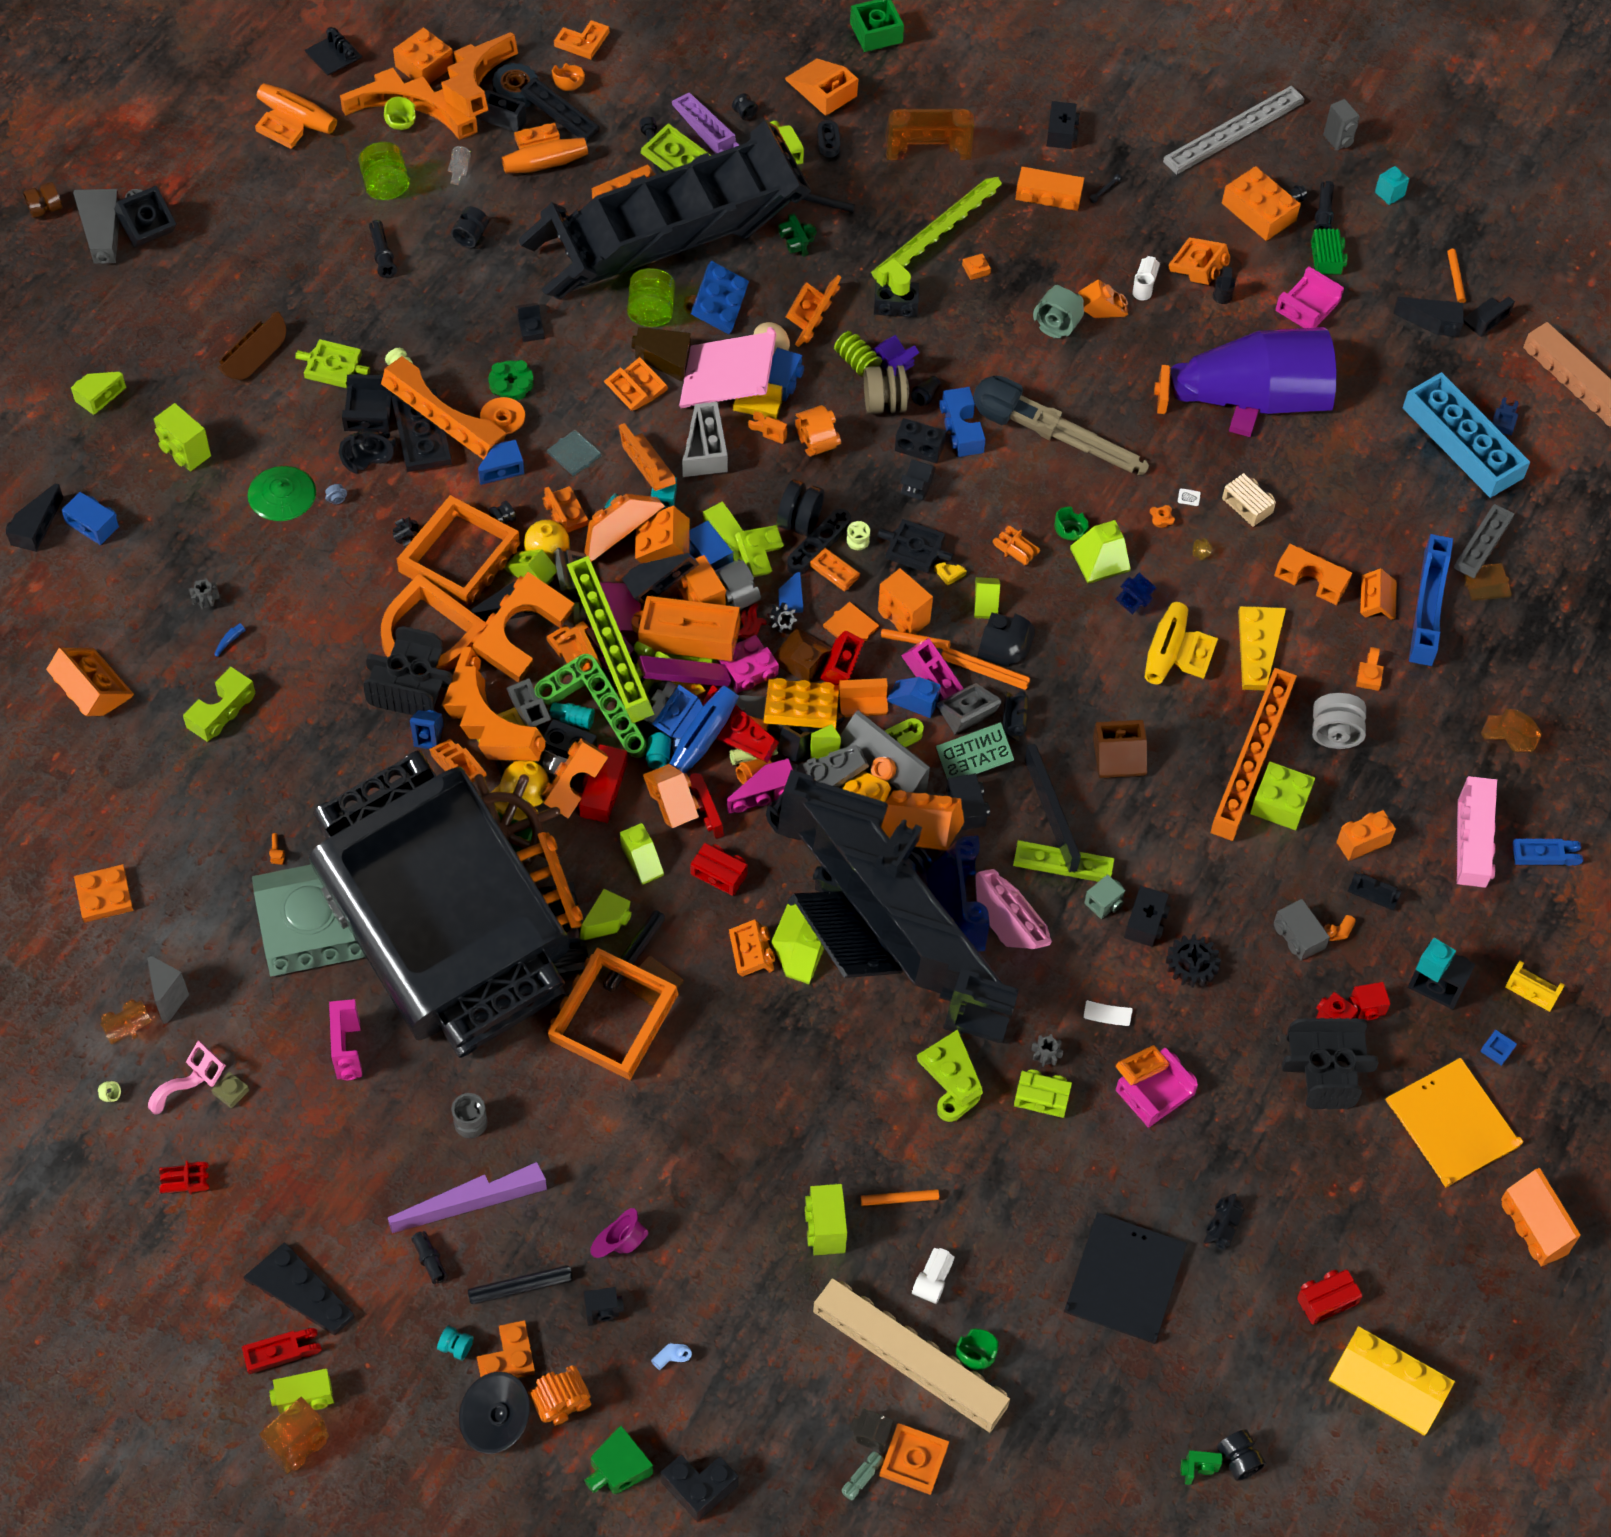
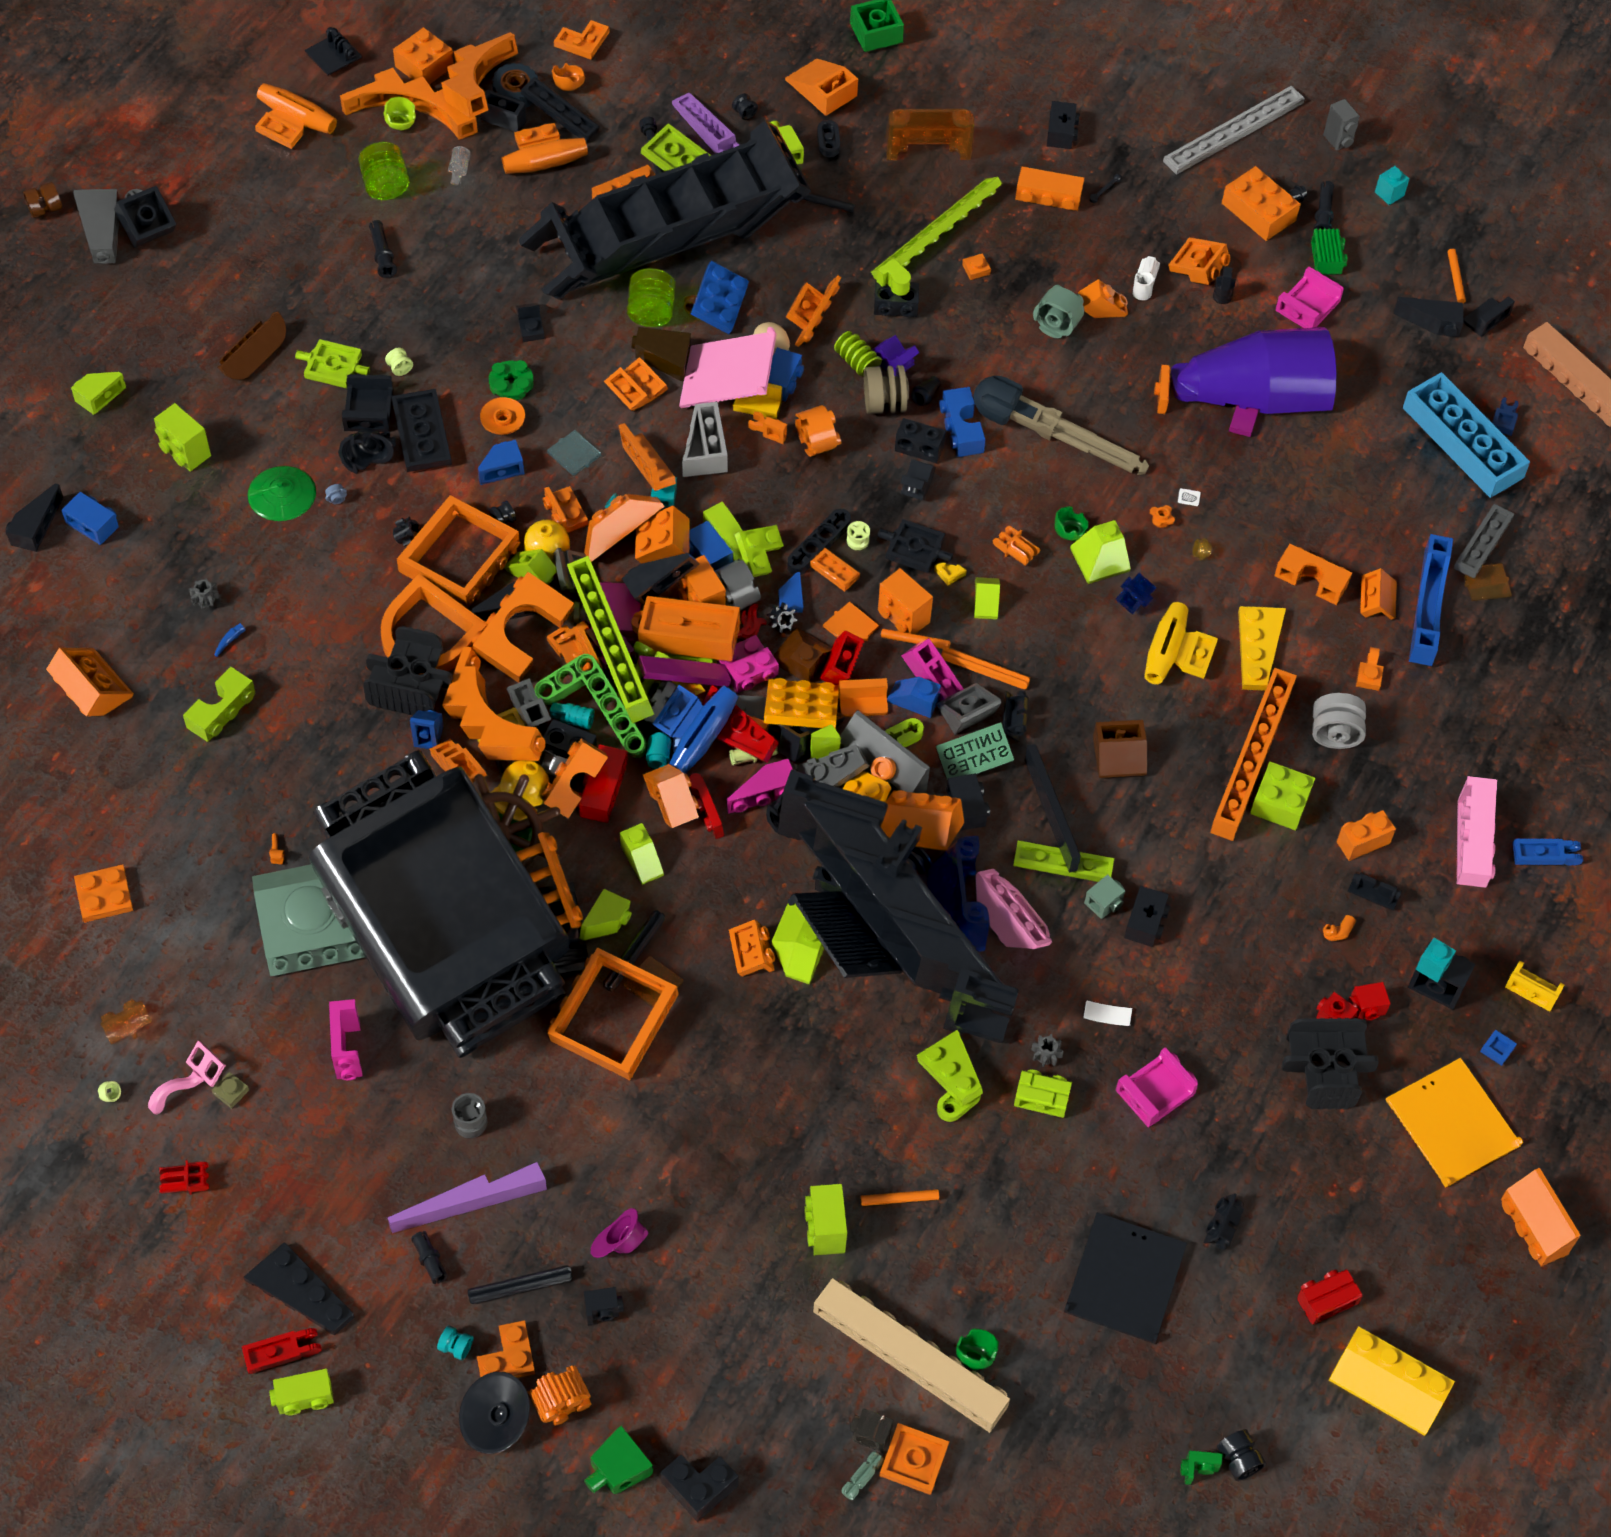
(167, 987): dark grey slope -> none
(294, 1435): clear orange brick -> none
(469, 227): black wheel -> none
(474, 433): orange arch -> none
(672, 1352): light blue arm -> none
(719, 868): red brick -> none
(748, 769): orange cone -> none
(800, 234): dark green hips -> none
(800, 507): black wheel -> none
(931, 1281): white piece -> none
(1006, 639): black brick -> none
(1142, 1065): orange plate -> none
(1203, 957): black gear -> none
(1249, 499): tan brick -> none
(1301, 930): dark grey brick -> none
(1514, 727): clear orange brick -> none

